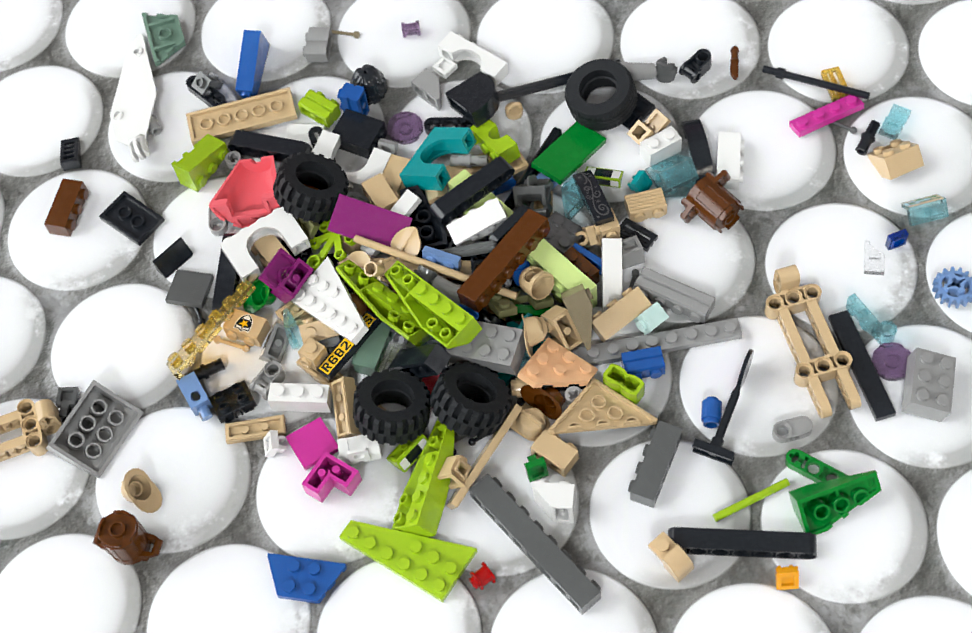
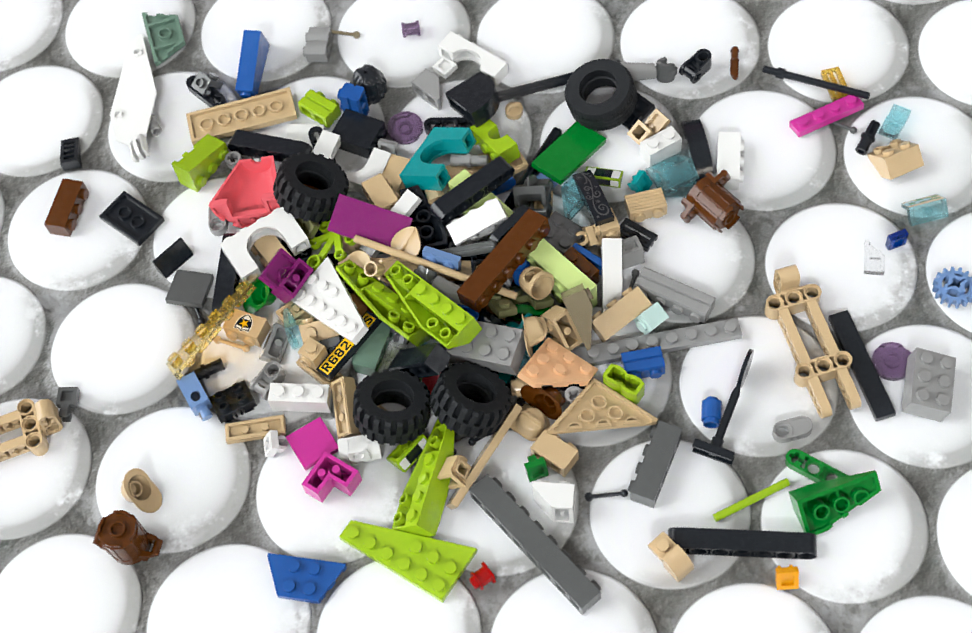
(94, 429): light grey slope -> none
(589, 496): none -> black hinge
(869, 322): clear light blue plate -> none

